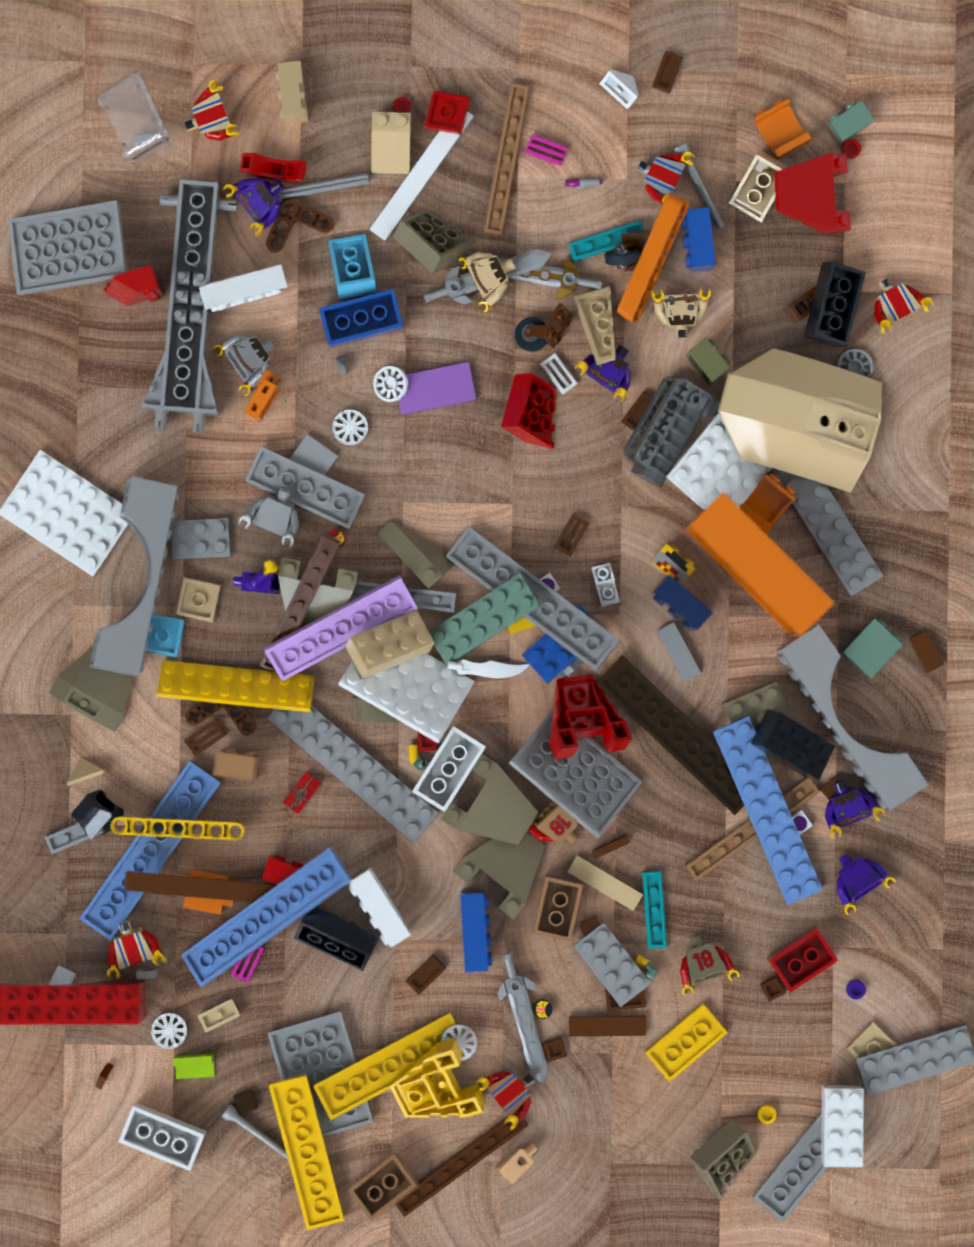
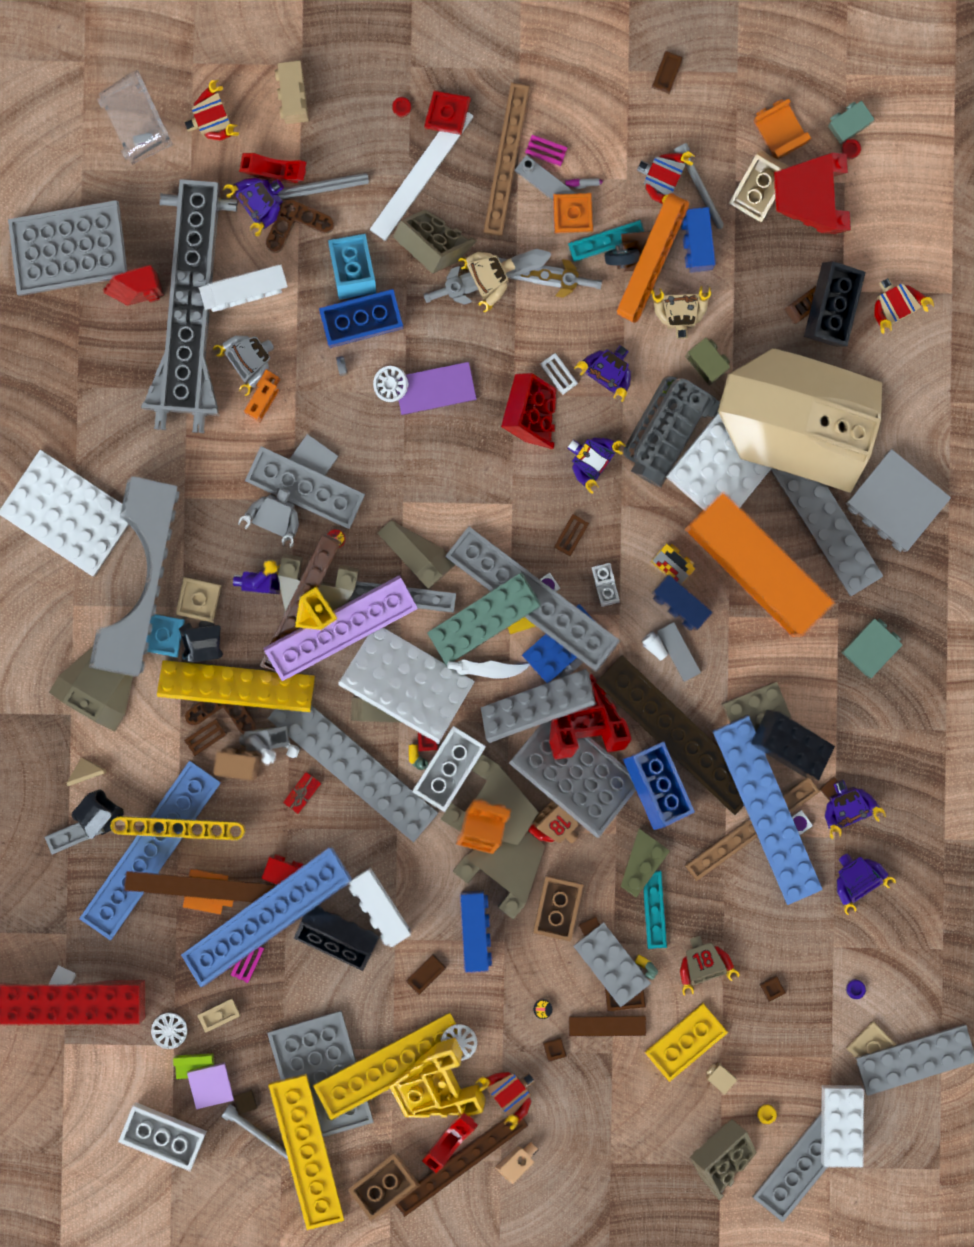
(104, 1076): reddish brown tile -> none
(131, 948): torso -> none
(147, 974): light grey tile -> none
(200, 539): light grey plate -> none
(201, 642): none -> black piece
(210, 1085): none -> lavender tile
(266, 739): none -> light grey torso
(314, 611): none -> yellow slope
(350, 427): white wheel -> none
(389, 644): tan brick -> none
(390, 143): tan slope -> none
(449, 1142): none -> red arch
(483, 826): none -> orange bracket
(523, 1015): light grey sword -> none
(534, 334): plate -> none
(537, 705): none -> light grey plate
(541, 178): none -> light grey piece
(573, 213): none -> orange tile
(592, 459): none -> torso
(597, 320): tan wing -> none
(605, 883): tan tile -> none
(611, 846): reddish brown tile -> none
(621, 87): white slope -> none
(635, 413): reddish brown tile -> none
(643, 863): none -> olive wing
(654, 644): none -> white cone
(658, 786): none -> blue brick
(720, 1077): none -> tan brick
(768, 501): orange panel -> none
(802, 959): red brick -> none
(811, 664): light grey arch -> none
(856, 365): light grey wheel -> none
(897, 501): none -> light grey panel
(926, 651): reddish brown tile -> none

